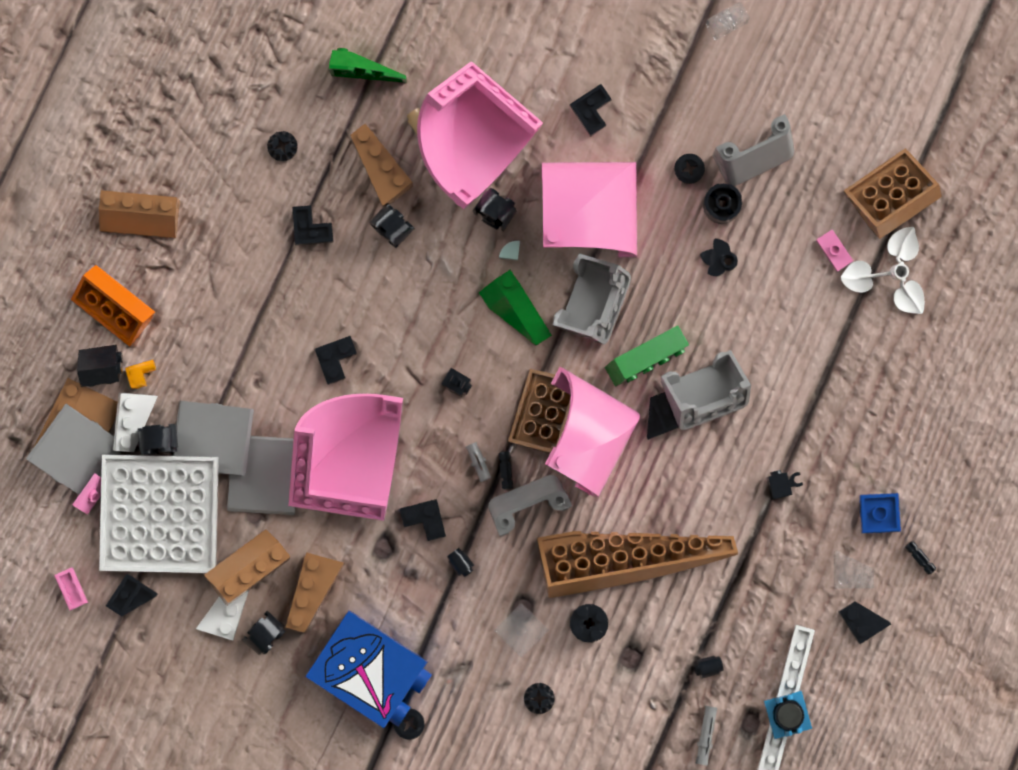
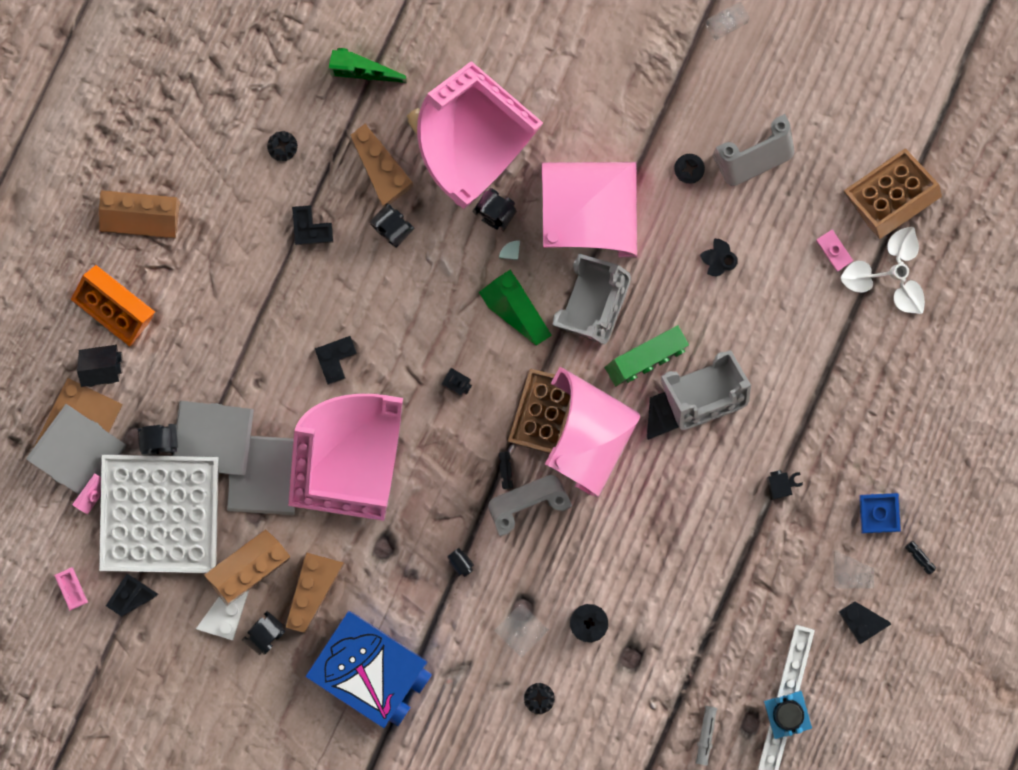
(131, 414): white wing -> none
(136, 373): light orange piece -> none
(411, 733): black gear -> none
(425, 513): black plate -> none
(472, 450): light grey pin -> none
(587, 106): black plate -> none
(596, 561): medium nougat wedge -> none
(708, 666): black brick -> none
(722, 214): black brick -> none

